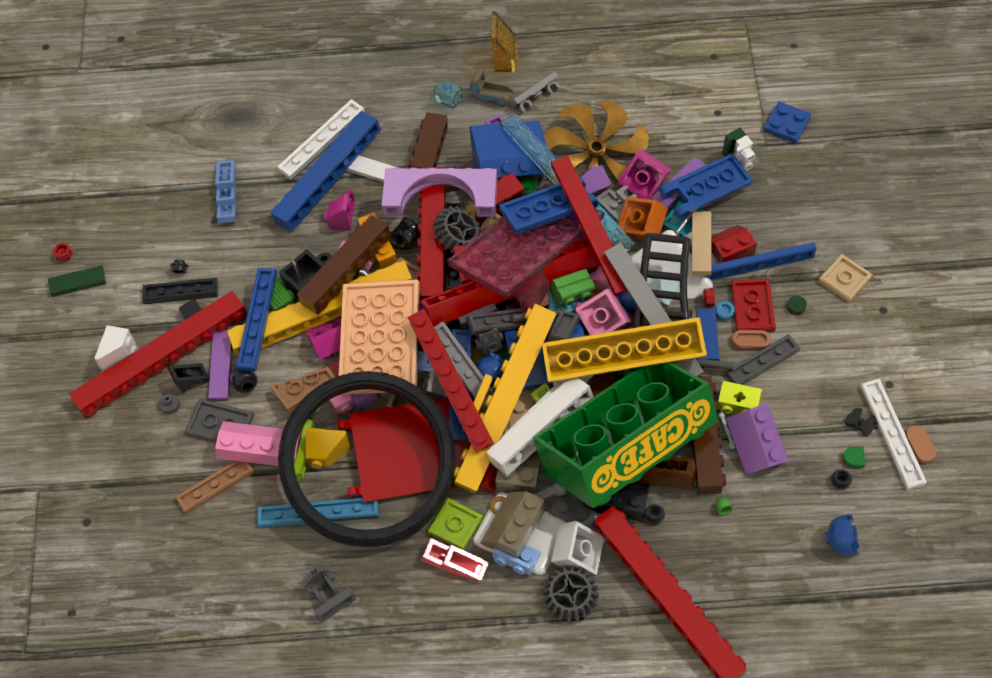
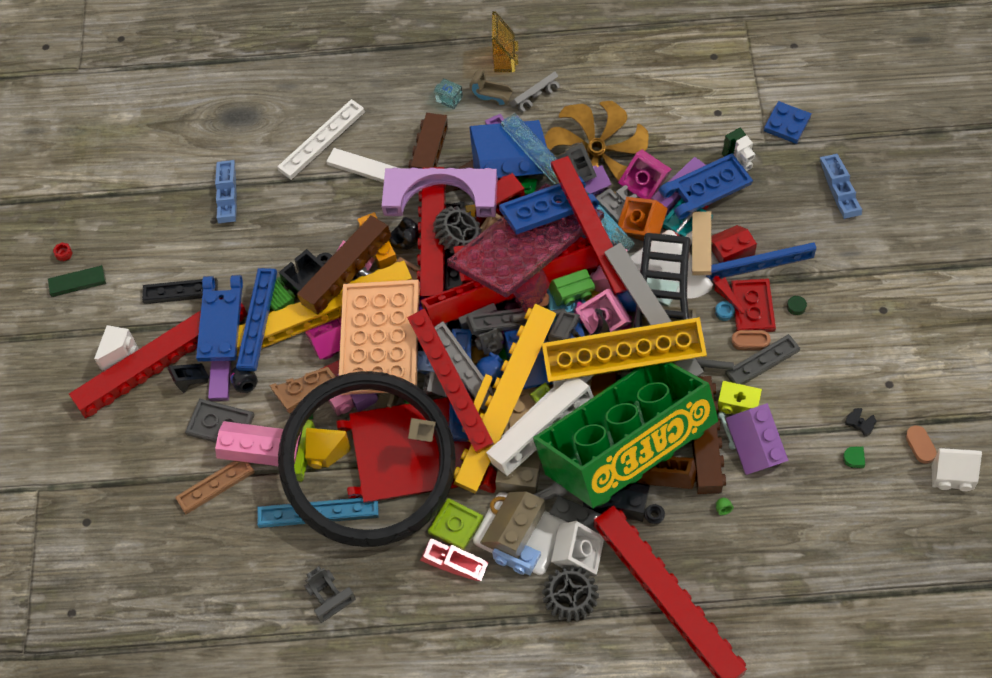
(169, 403): dark grey tile -> none
(179, 266): black plate -> none
(189, 308): black slope -> none
(219, 320): none -> blue hinge
(325, 171): blue brick -> none
(341, 212): dark pink slope -> none
(421, 430): none -> dark tan panel
(580, 160): none -> dark grey tile
(601, 328): none -> black helmet
(708, 297): red tile -> none
(709, 330): blue tile -> none
(723, 288): none -> red piece
(840, 186): none -> medium blue slope
(841, 474): black plate -> none
(843, 536): blue cylinder -> none
(845, 278): tan tile -> none
(893, 434): white tile -> none
(956, 469): none -> white slope

